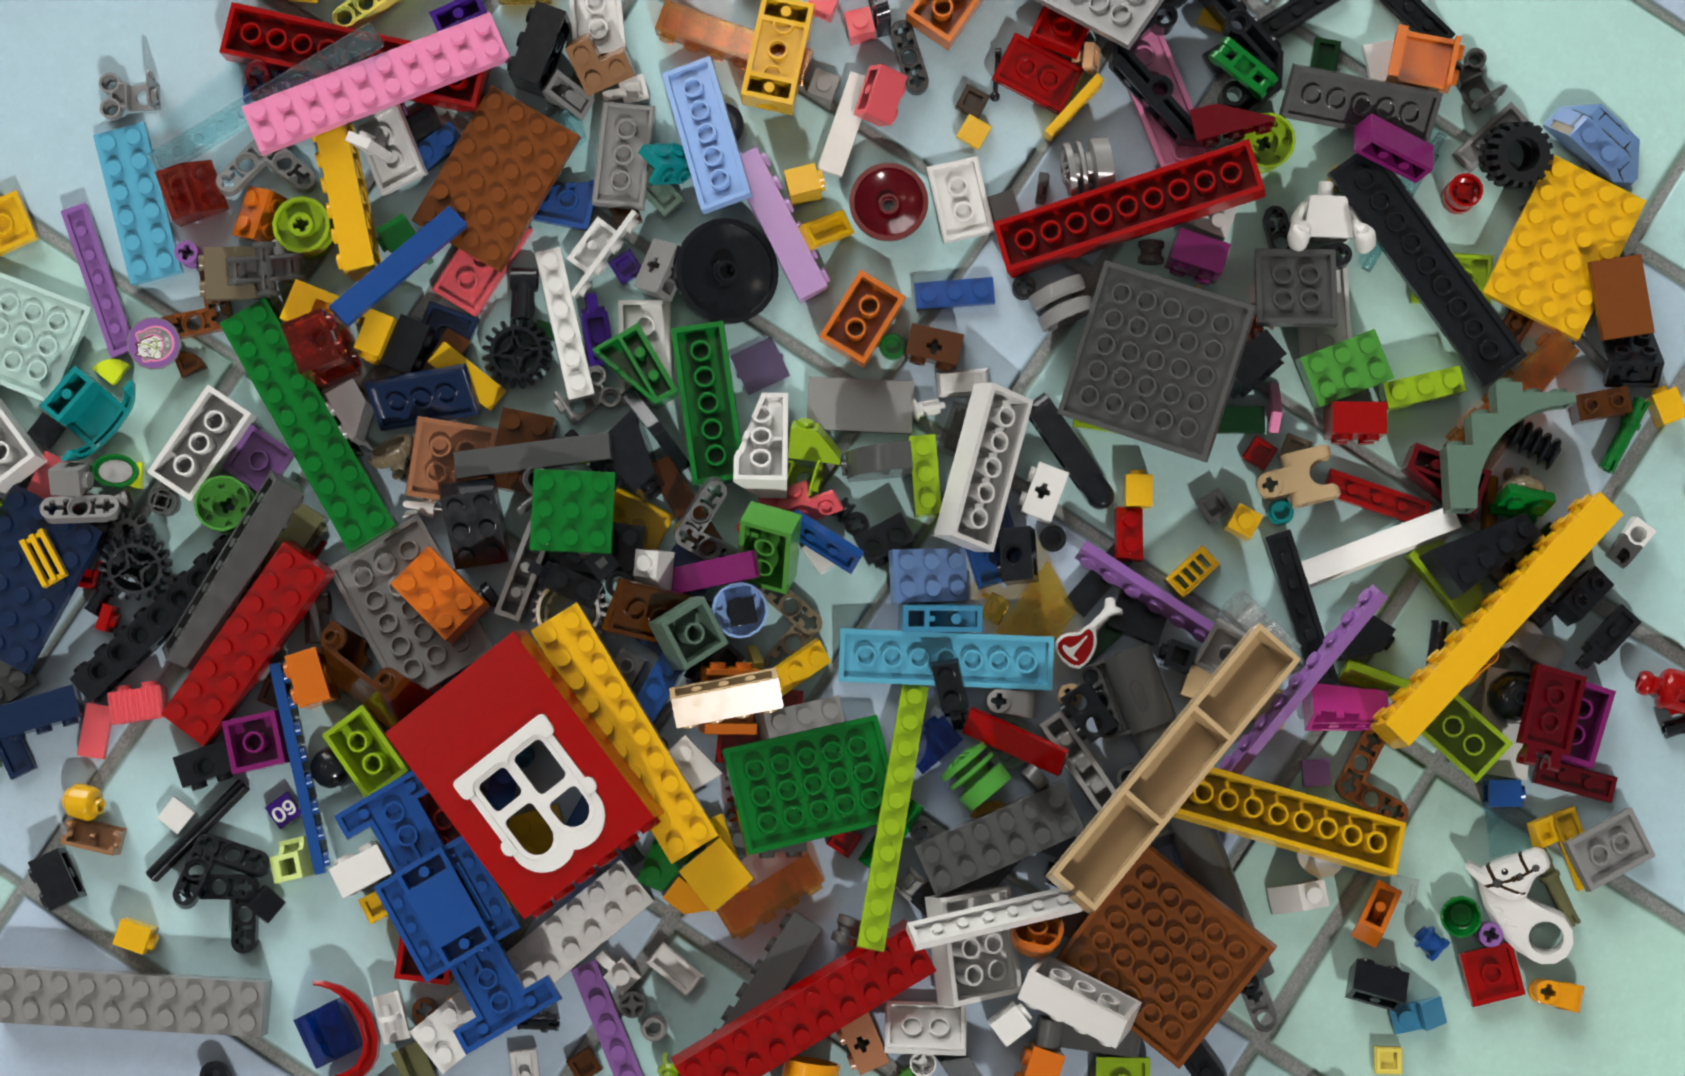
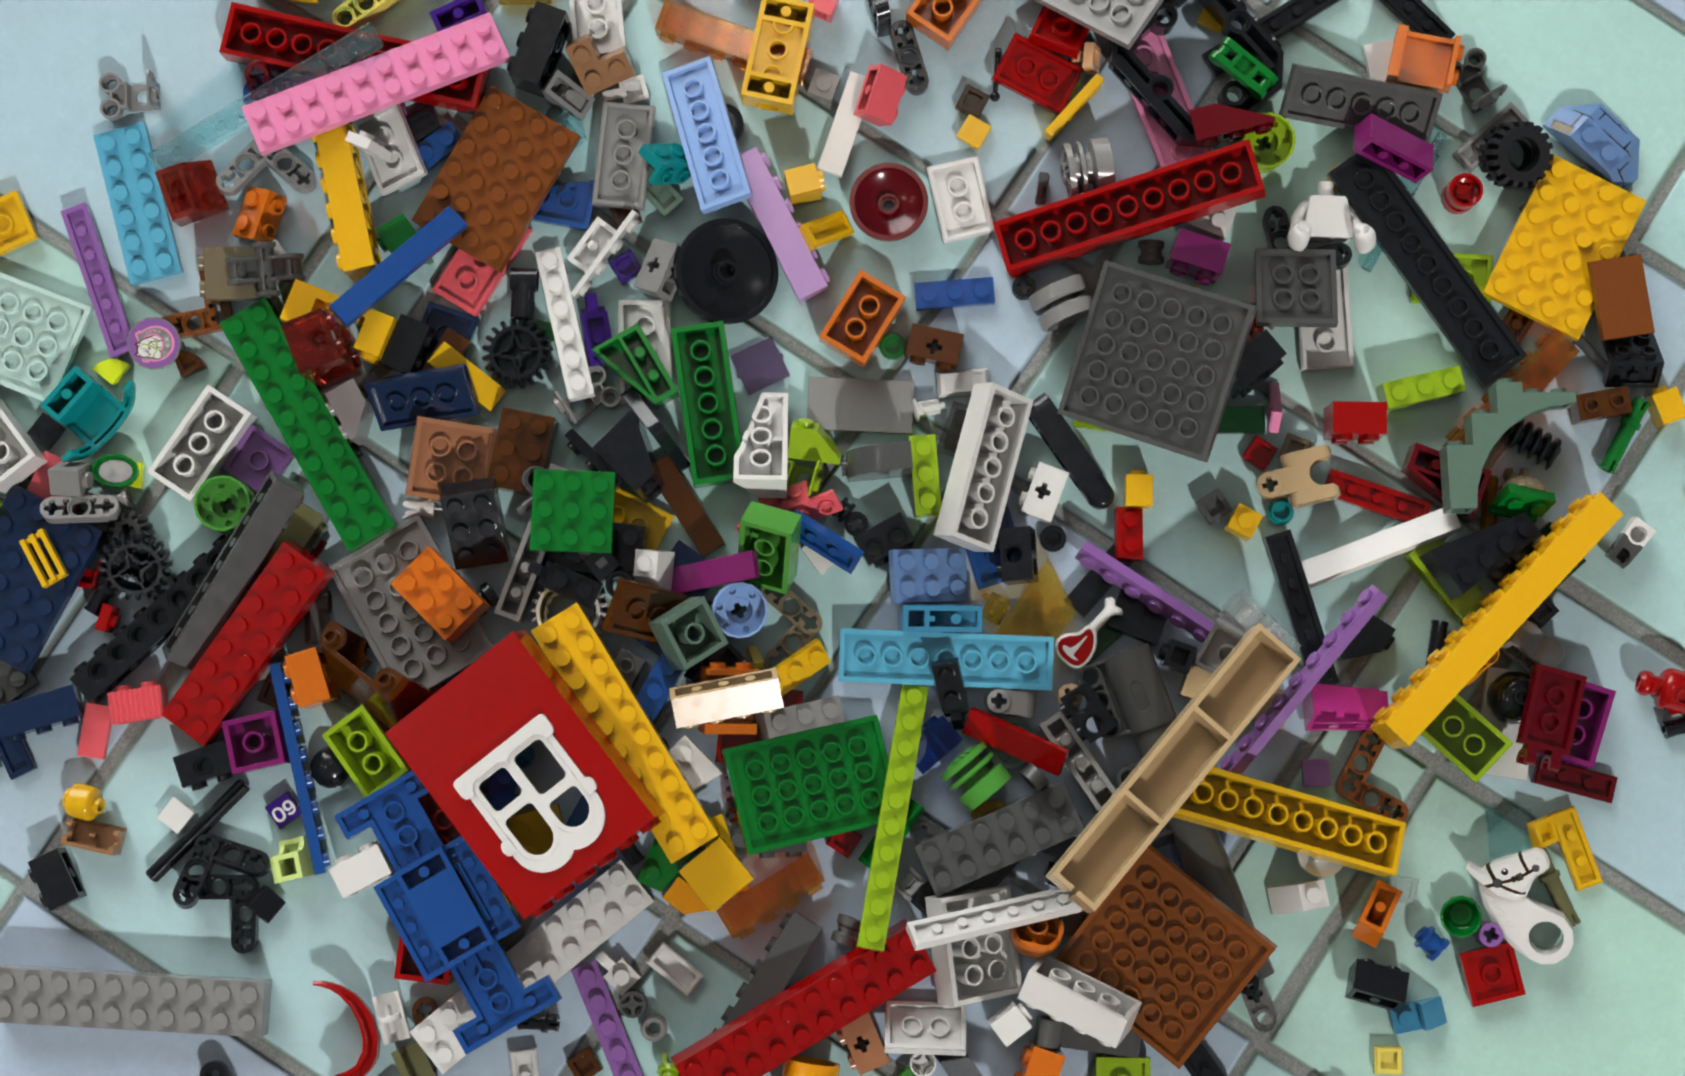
(136, 936): yellow brick -> none
(169, 504): dark grey wheel -> none
(186, 247): medium lavender bush -> none
(291, 220): lime wheel -> none
(329, 1032): clear blue slope -> none
(373, 907): yellow brick -> none
(393, 455): dark tan hair -> none
(538, 453): dark grey tile -> none
(698, 526): dark grey beam -> none
(742, 611): black tile -> none
(859, 25): coral brick -> none
(1003, 205): dark grey tile -> none
(1176, 587): yellow slope -> none
(1325, 54): dark green tile -> none
(1344, 368): bright green brick -> none
(1365, 677): lime plate -> none
(1503, 793): blue brick -> none
(1559, 994): light orange piece -> none
(1581, 596): black brick -> none
(1608, 637): black hinge -> none
(1608, 849): light grey plate -> none

